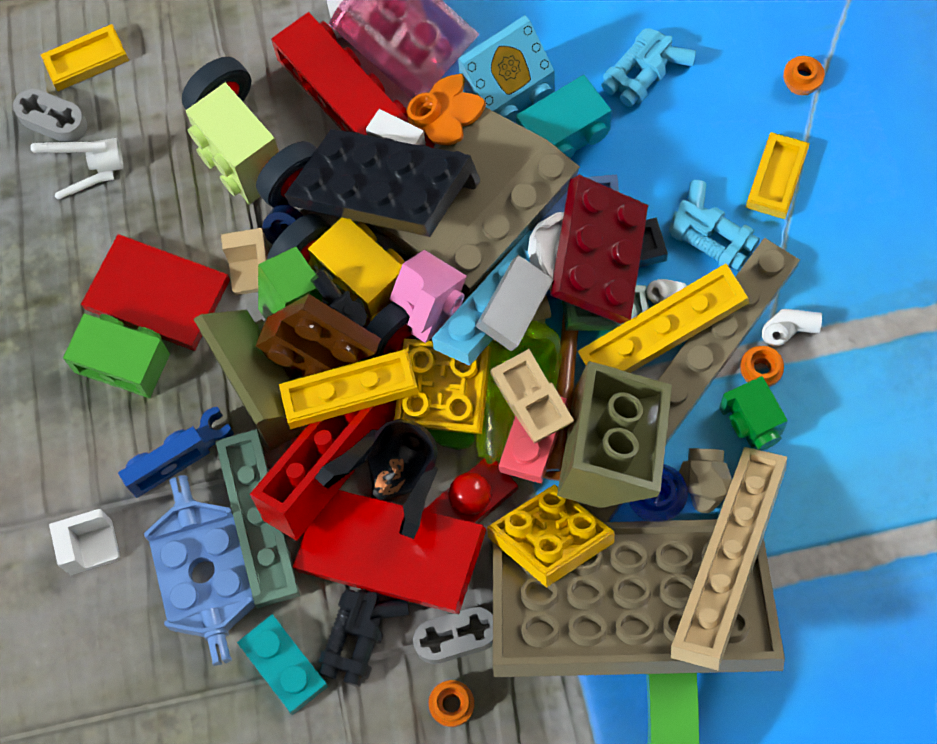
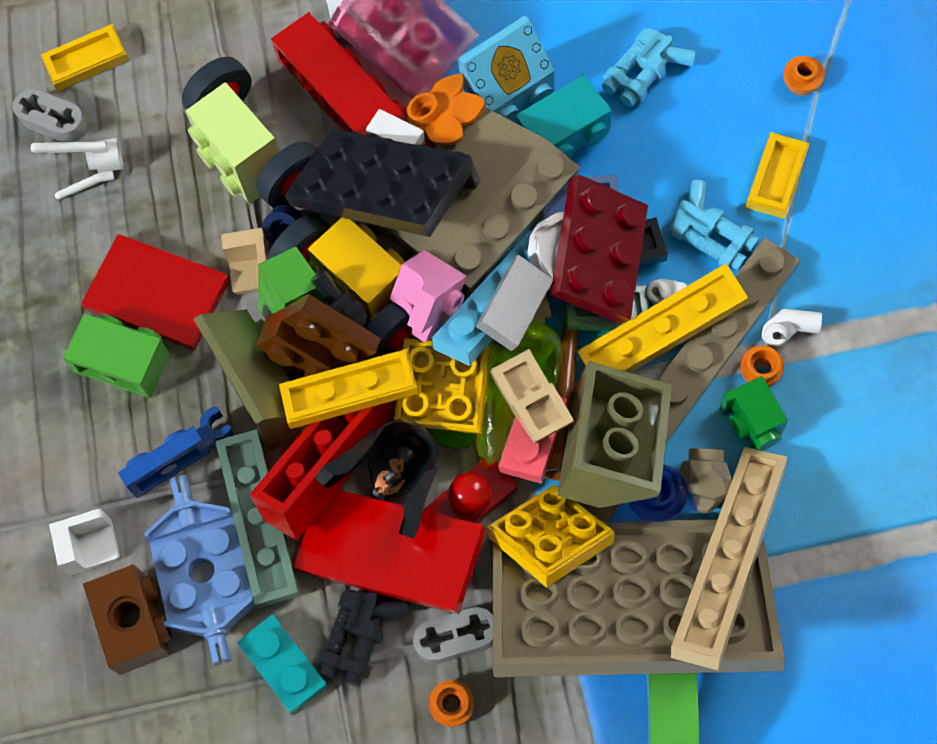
(109, 601): none -> reddish brown brick

